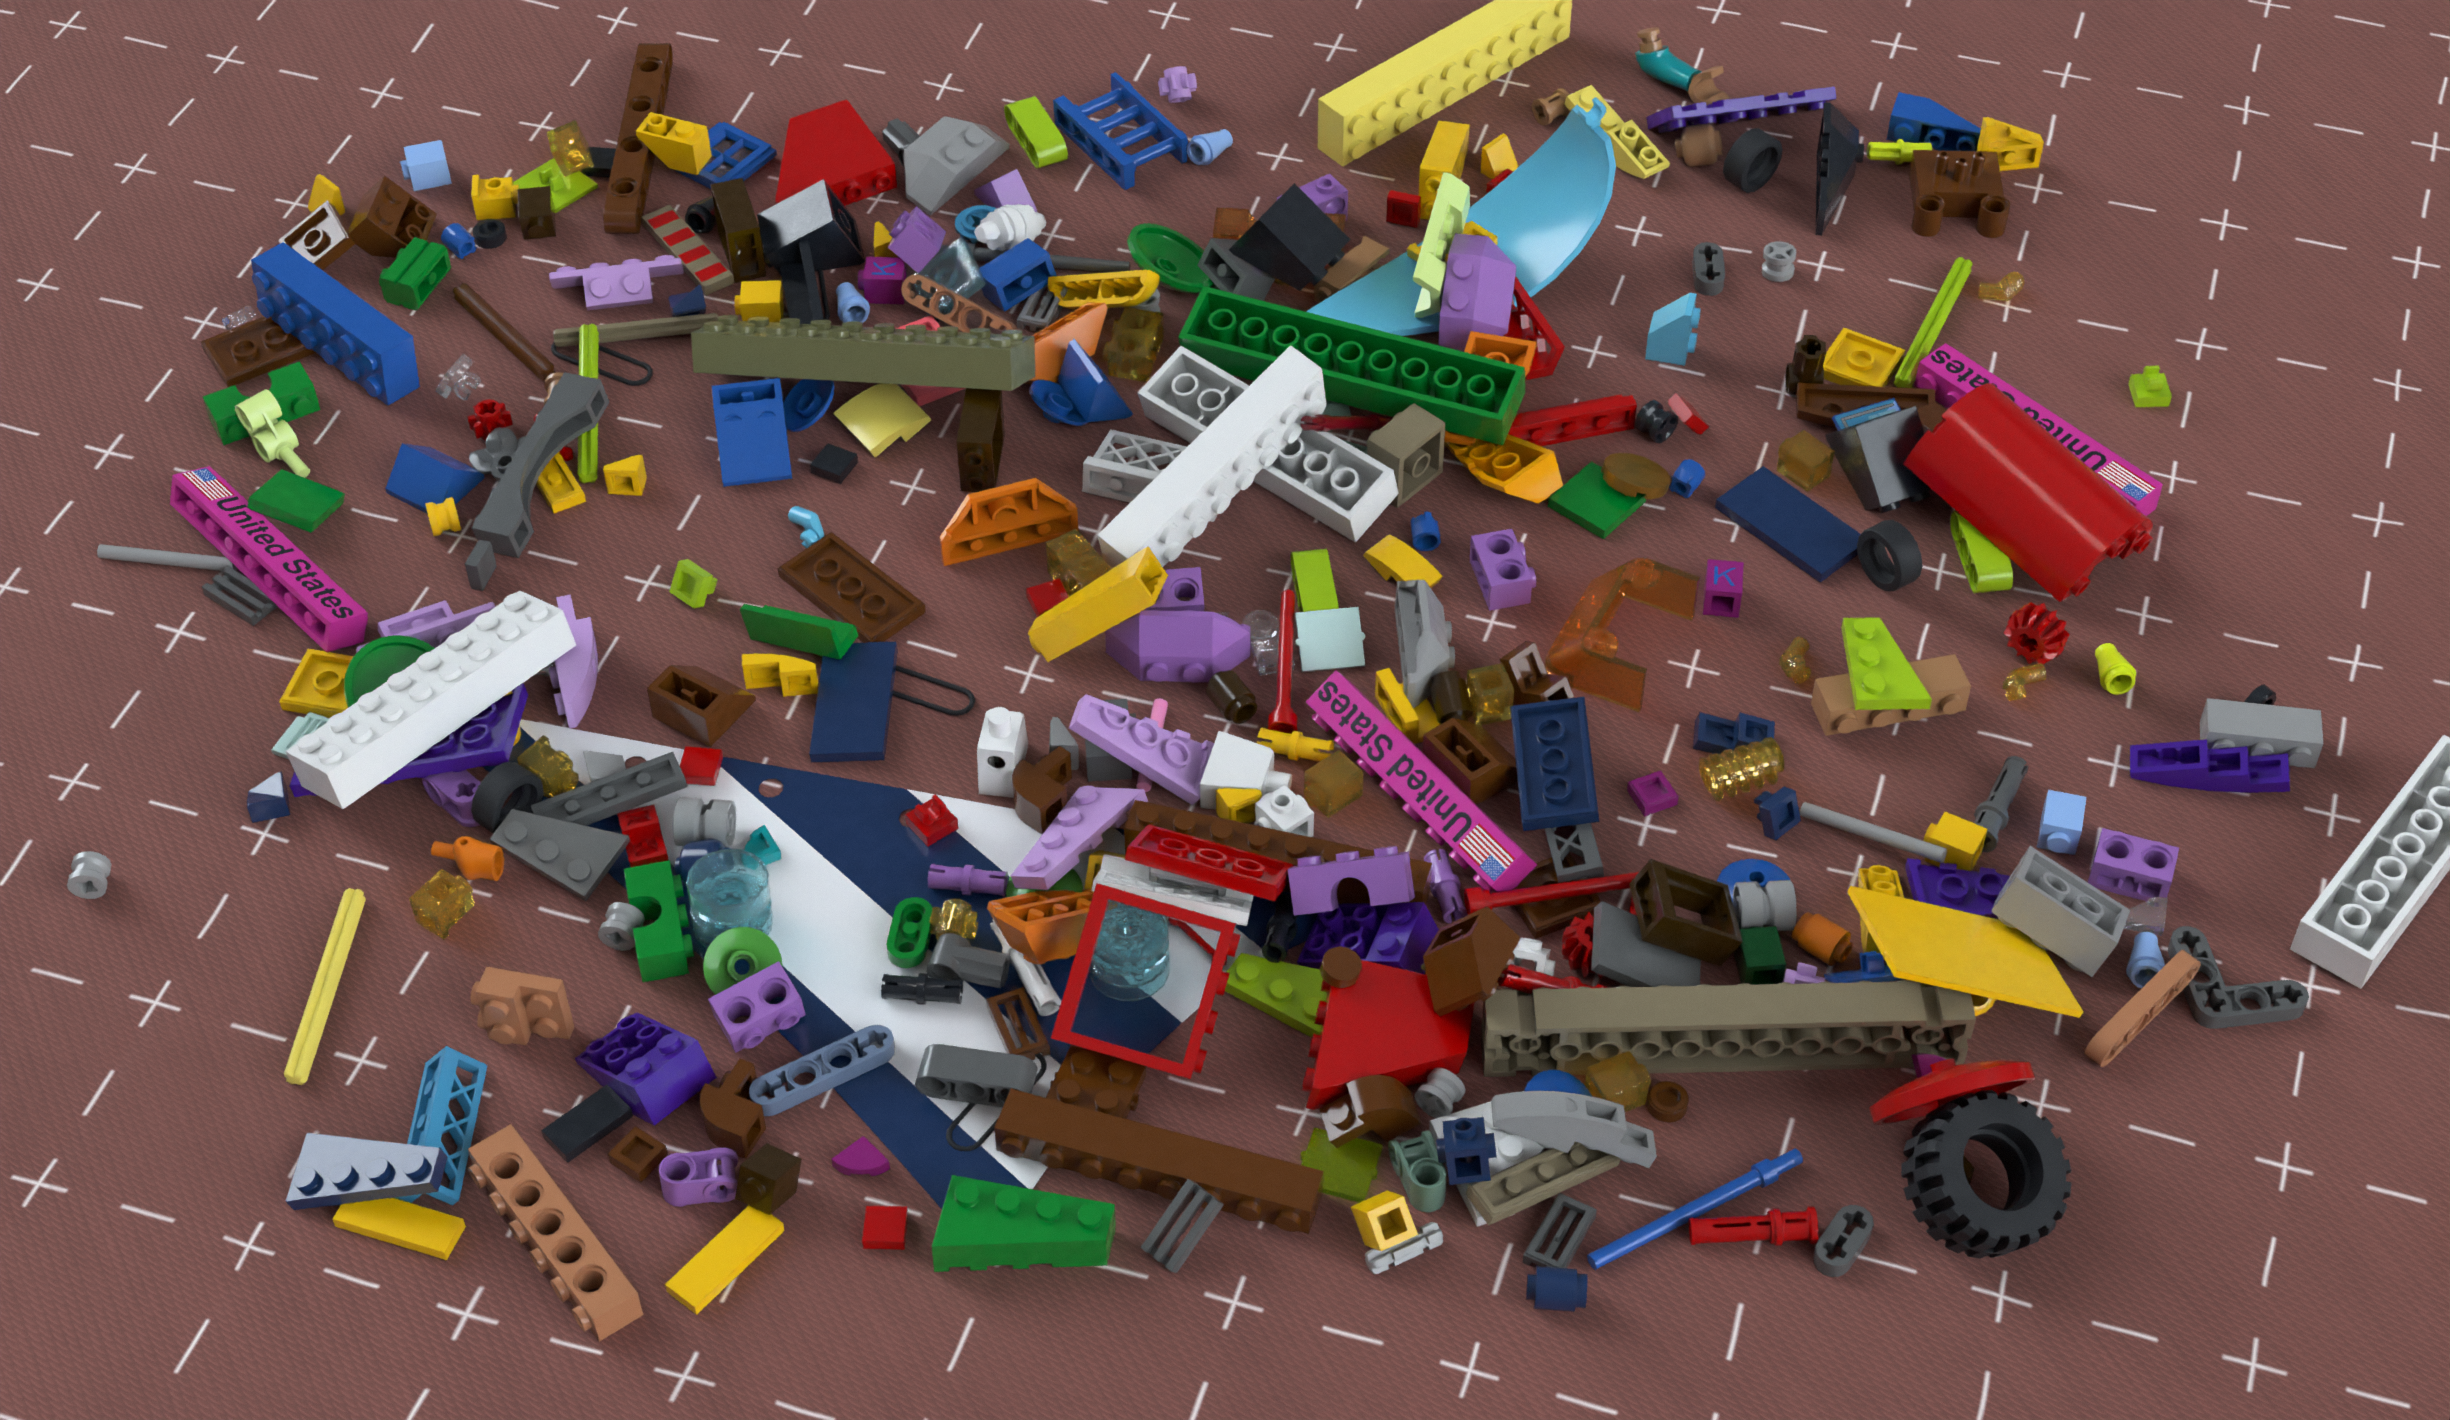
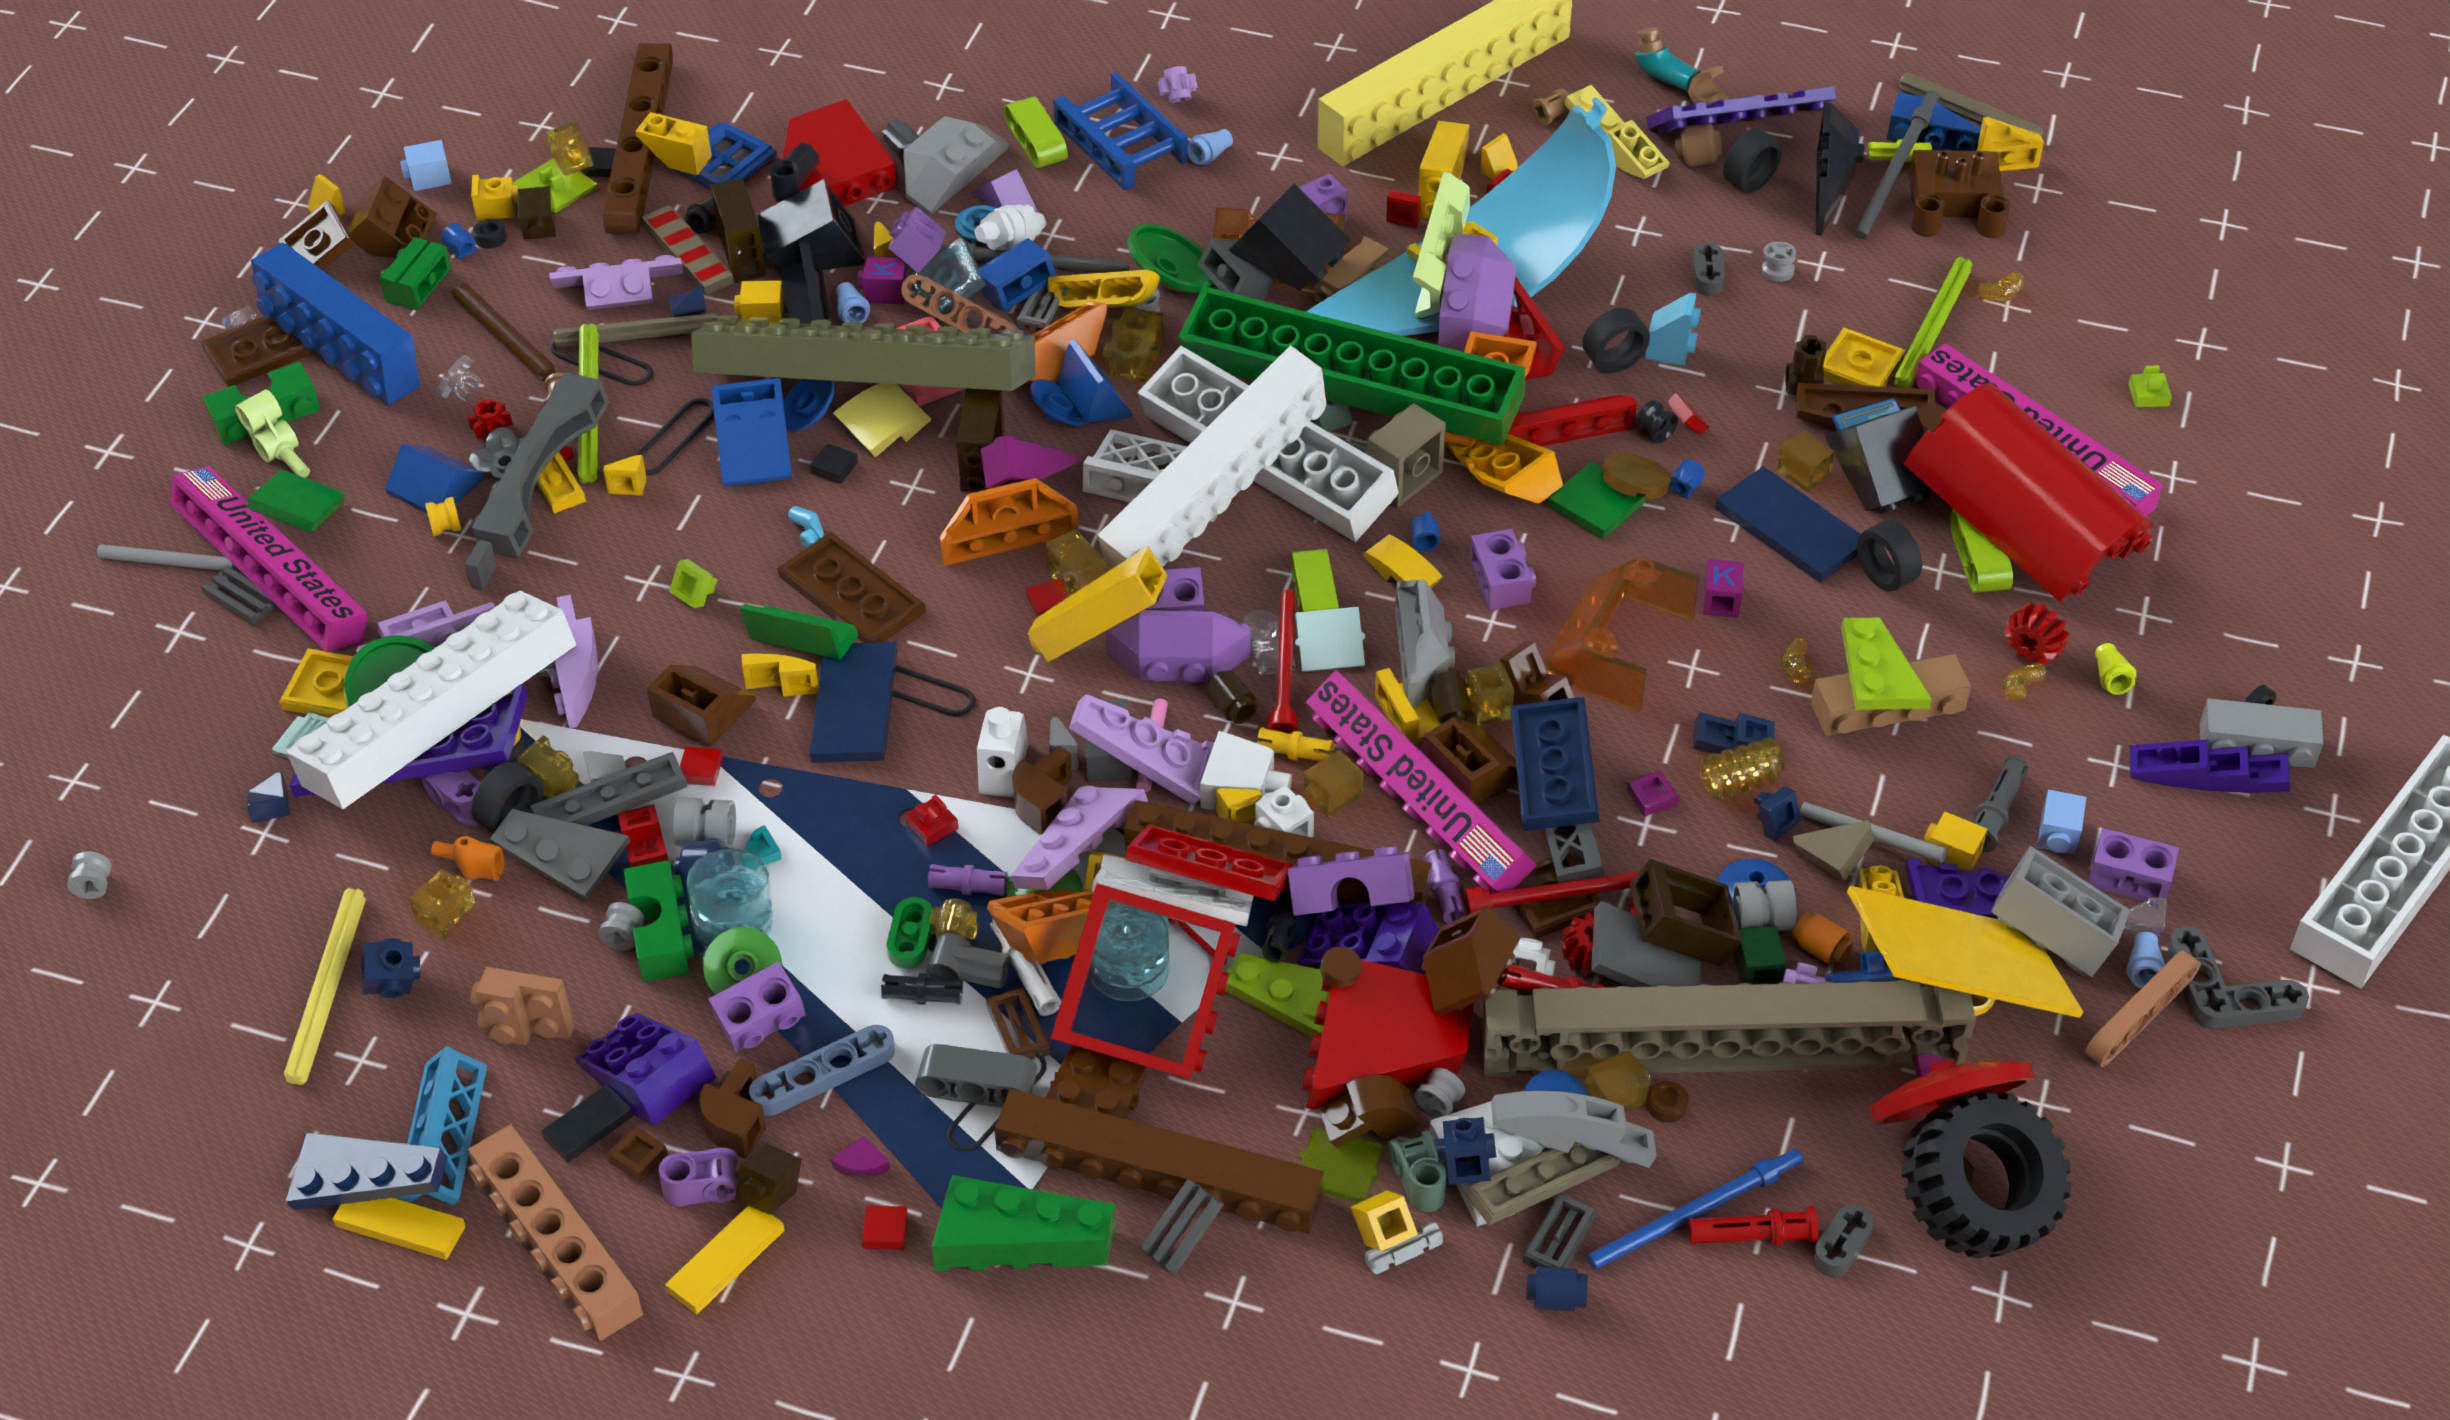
(389, 968): none -> dark blue brick
(685, 441): none -> black piece
(792, 172): none -> black piece
(1016, 461): none -> magenta slope
(1325, 422): dark red piece -> none
(1606, 328): none -> black tyre
(1836, 848): none -> dark tan slope
(1919, 120): none -> dark grey bar
(1962, 104): none -> dark tan axle

